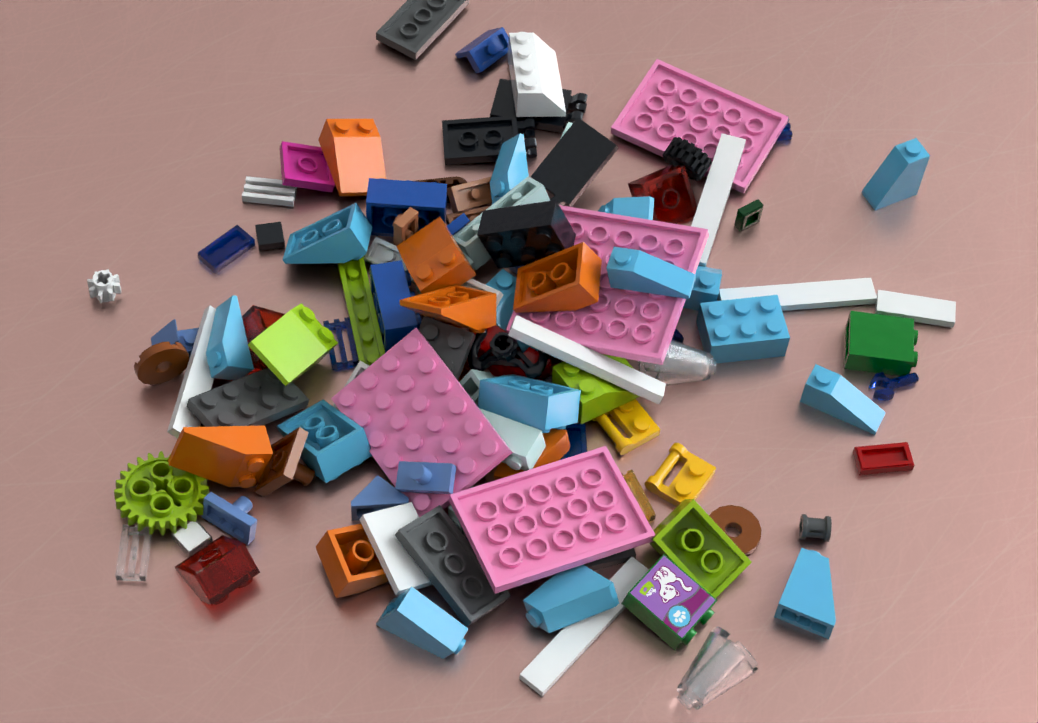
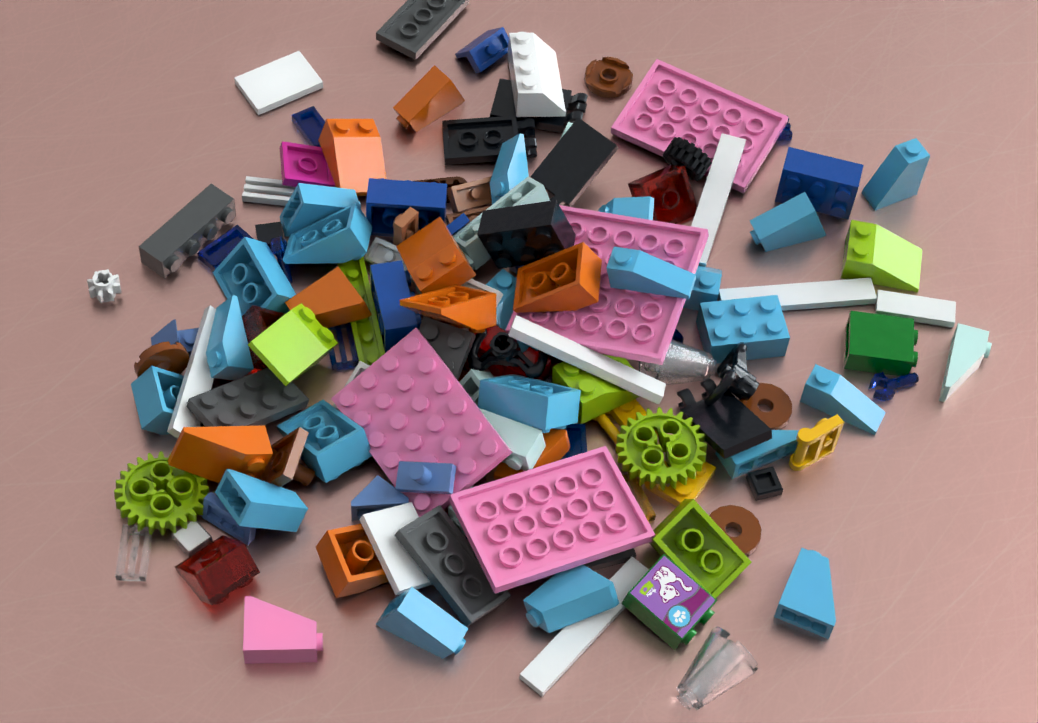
(156, 397): none -> medium azure slope
(187, 231): none -> dark grey brick
(254, 277): none -> medium azure slope
(260, 503): none -> medium azure slope
(278, 82): none -> white tile
(278, 248): none -> clear blue bar
(278, 635): none -> bright pink slope
(309, 124): none -> clear blue tile
(312, 203): none -> medium azure slope
(332, 300): none -> orange slope
(428, 100): none -> orange slope
(608, 87): none -> dark orange tile
(685, 442): none -> lime gear
(726, 424): none -> black tile
(734, 377): none -> black piece
(748, 215): dark green tile -> none
(764, 483): none -> black tile
(774, 398): none -> dark orange tile
(781, 445): none -> medium azure slope
(787, 224): none -> medium azure slope
(815, 527): dark grey bush -> none
(821, 442): none -> yellow plate
(826, 181): none -> blue brick
(882, 256): none -> lime slope
(883, 458): red tile -> none
(964, 357): none -> light aqua slope

